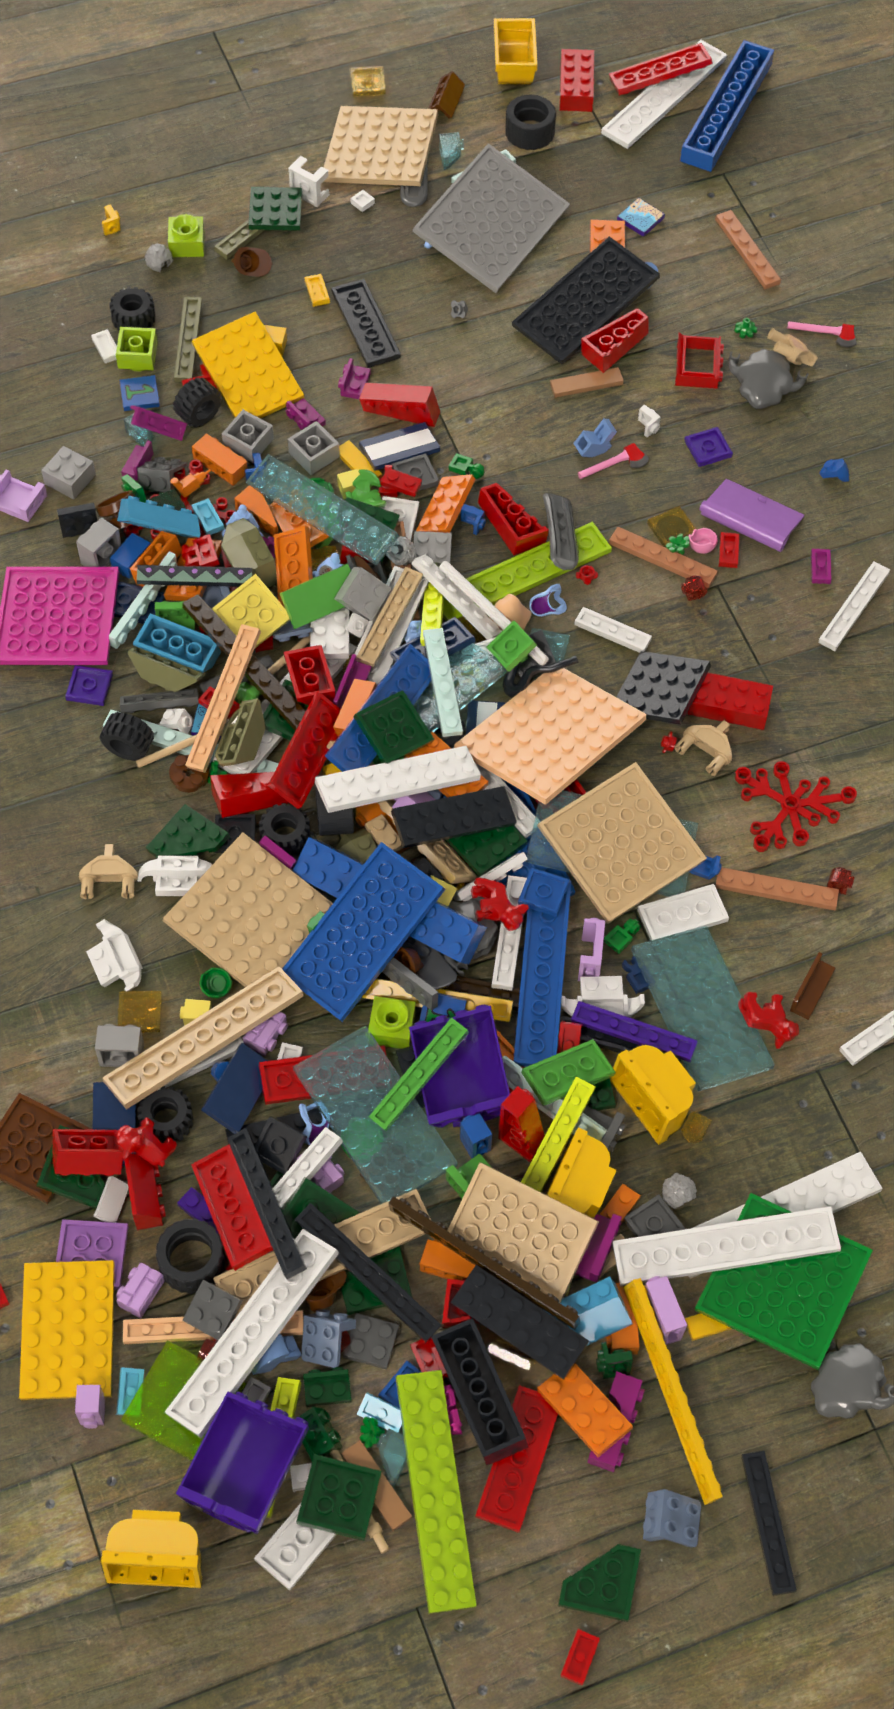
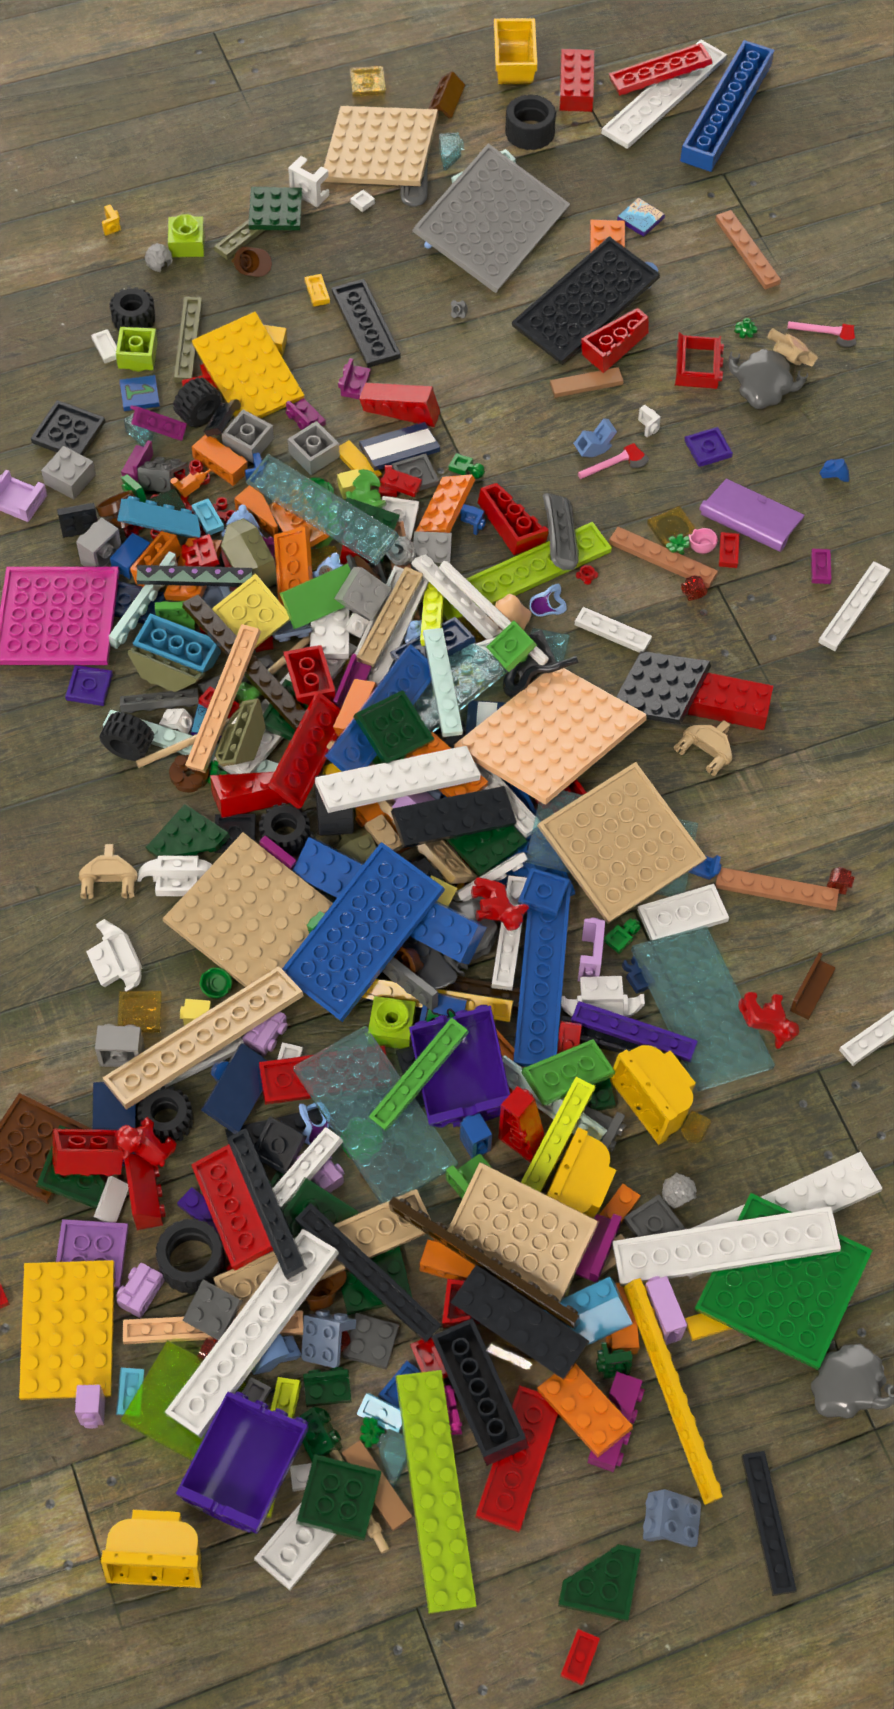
(68, 427): none -> black plate
(221, 417): none -> black plate
(668, 742): red plate -> none
(814, 801): red plant -> none

